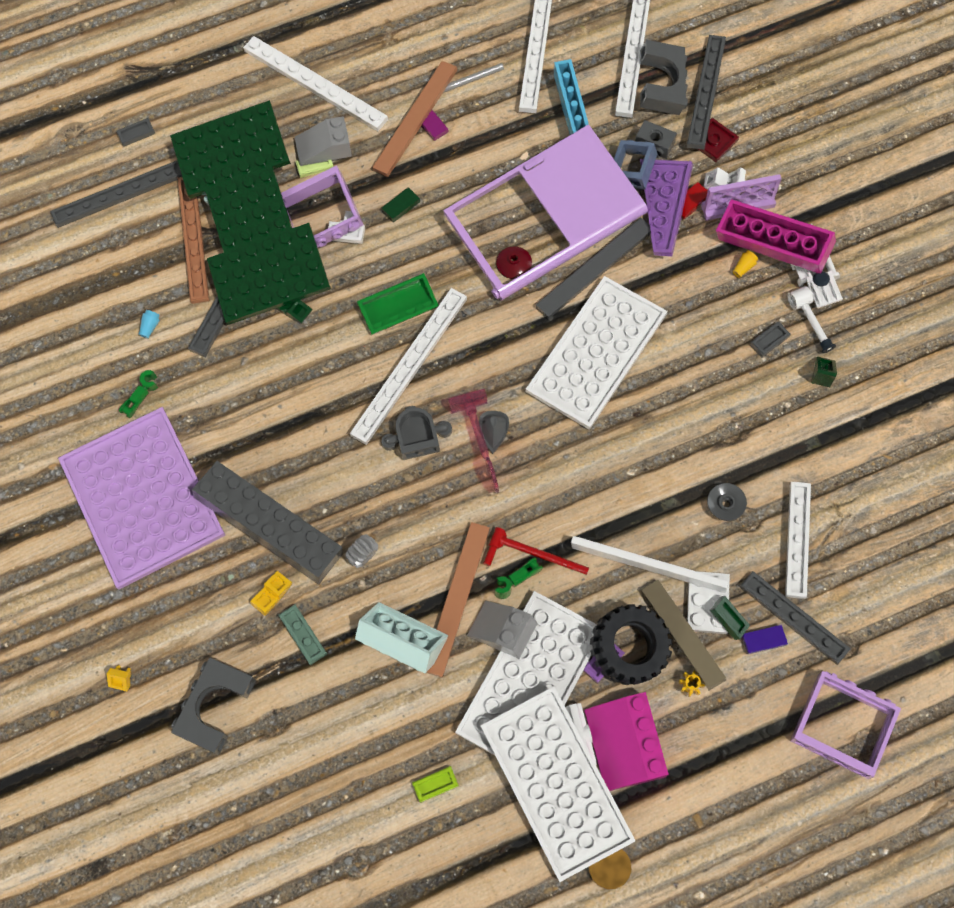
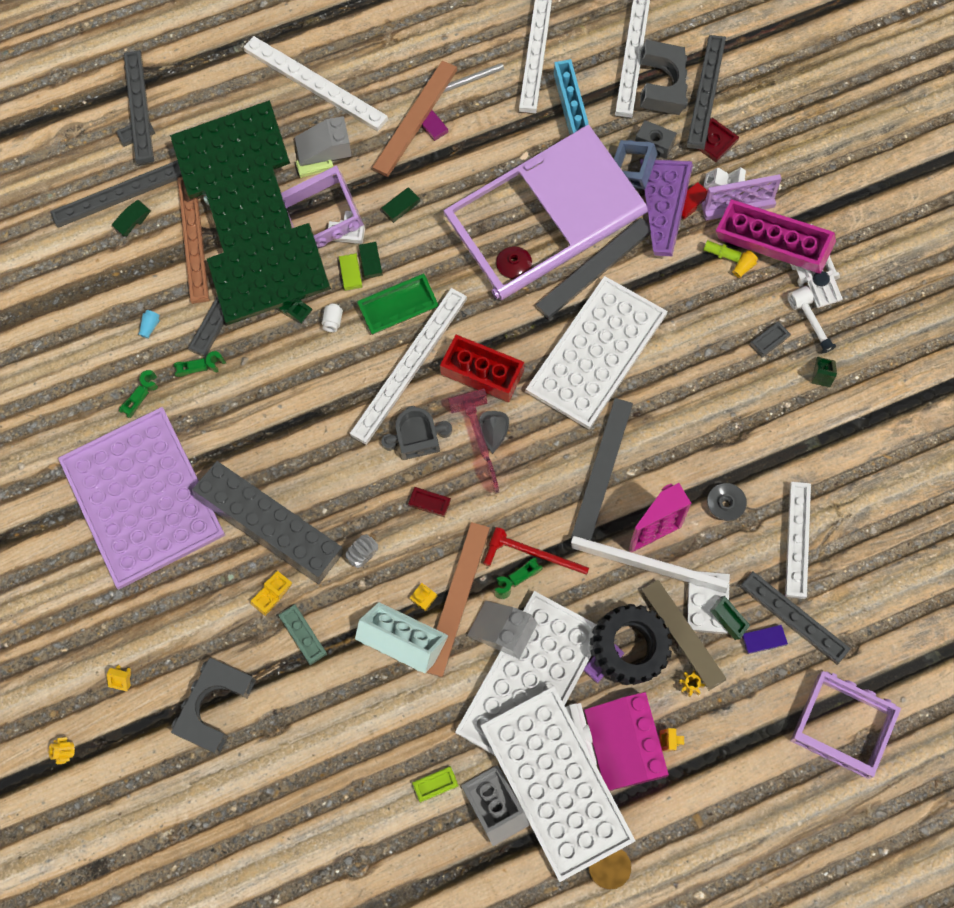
(61, 750): none -> yellow gear
(130, 217): none -> dark green slope
(138, 107): none -> dark grey tile
(199, 365): none -> green piece
(332, 317): none -> white brick
(350, 272): none -> lime tile
(370, 260): none -> dark green tile
(423, 597): none -> yellow tile
(429, 502): none -> dark red tile
(482, 368): none -> red brick
(495, 805): none -> light grey slope
(602, 469): none -> dark grey tile
(662, 517): none -> dark pink slope
(669, 740): none -> yellow tile
(722, 251): none -> lime pin

